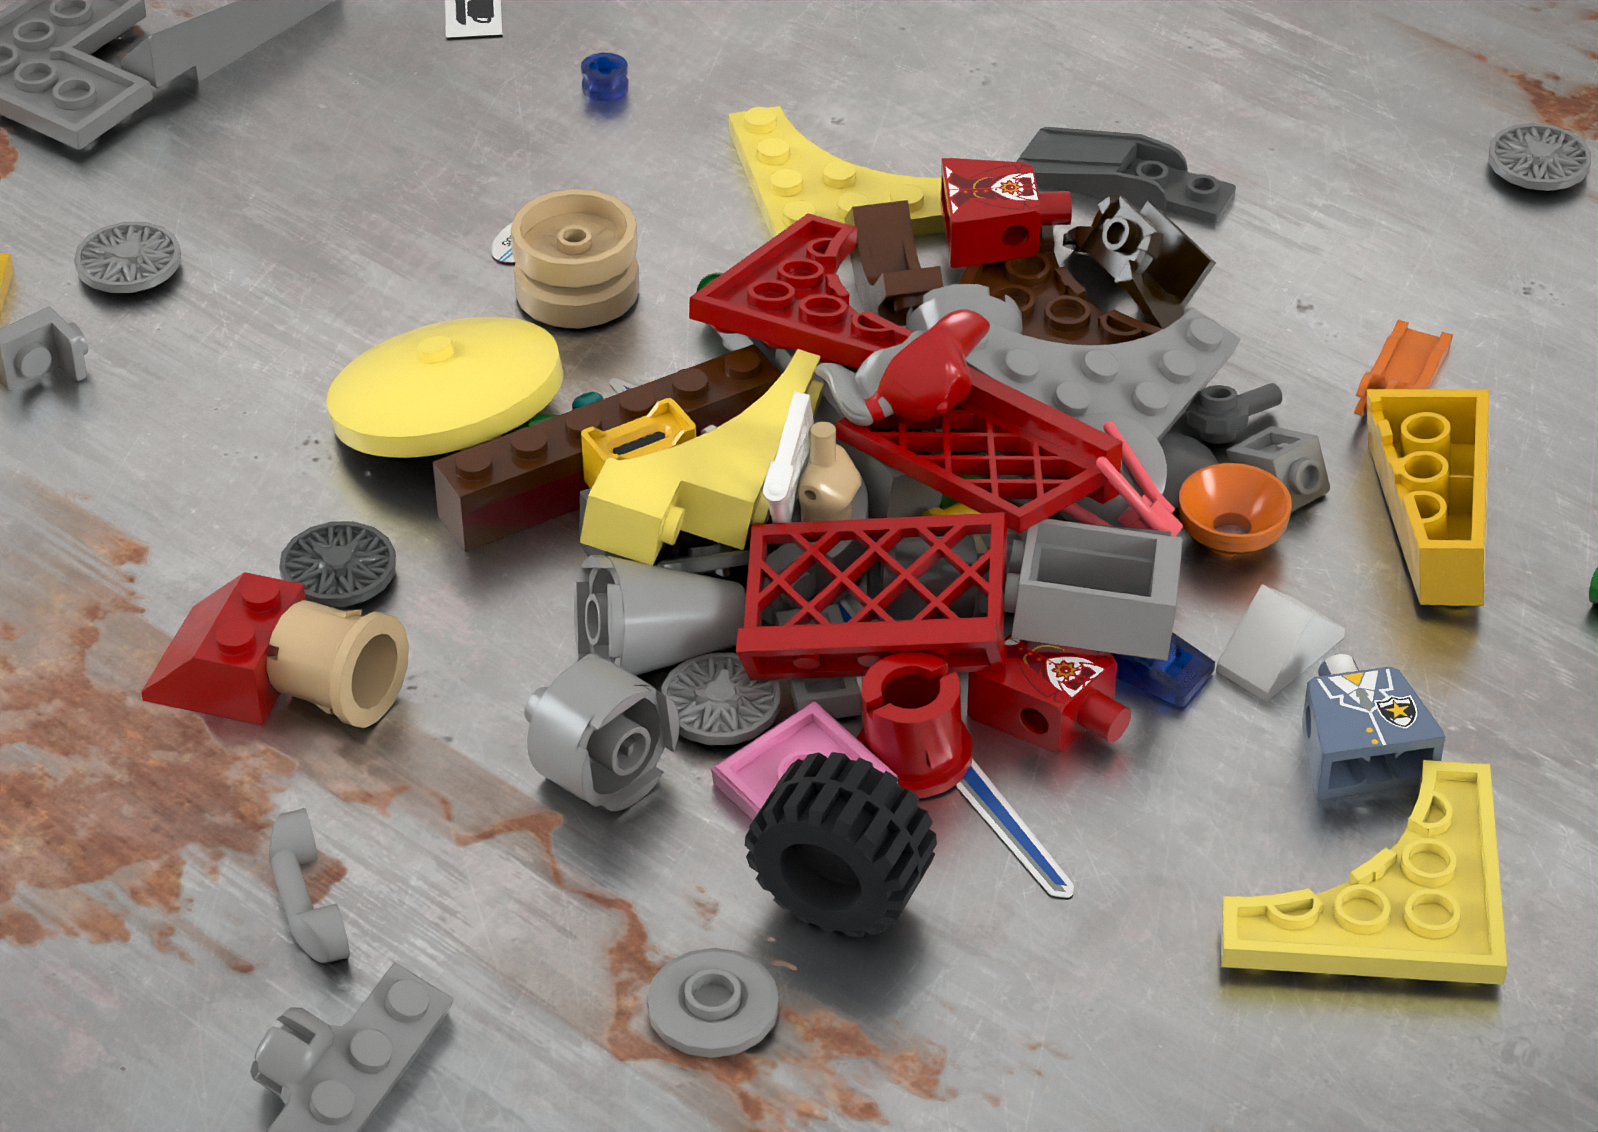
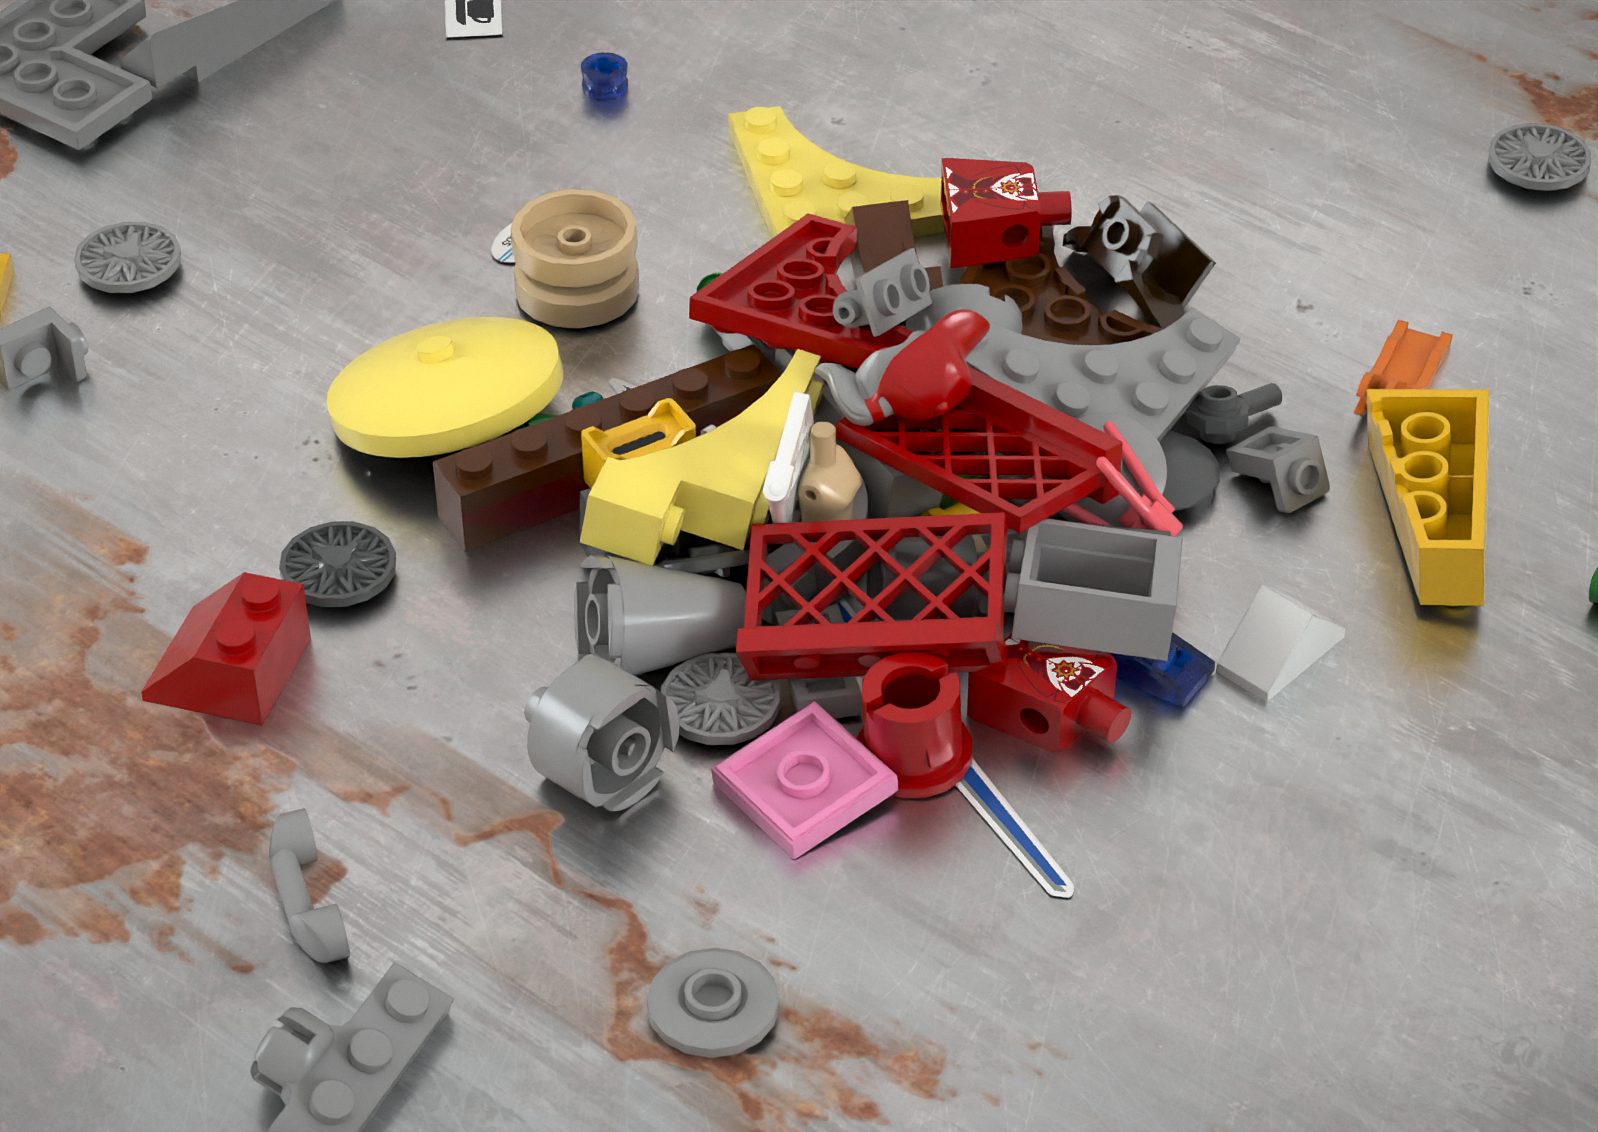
(340, 660): tan piece -> none
(841, 844): black tyre -> none
(885, 295): none -> light grey hinge
(1127, 166): dark grey piece -> none
(1238, 497): orange piece -> none
(1365, 730): sand blue torso -> none
(1406, 912): light yellow plate -> none

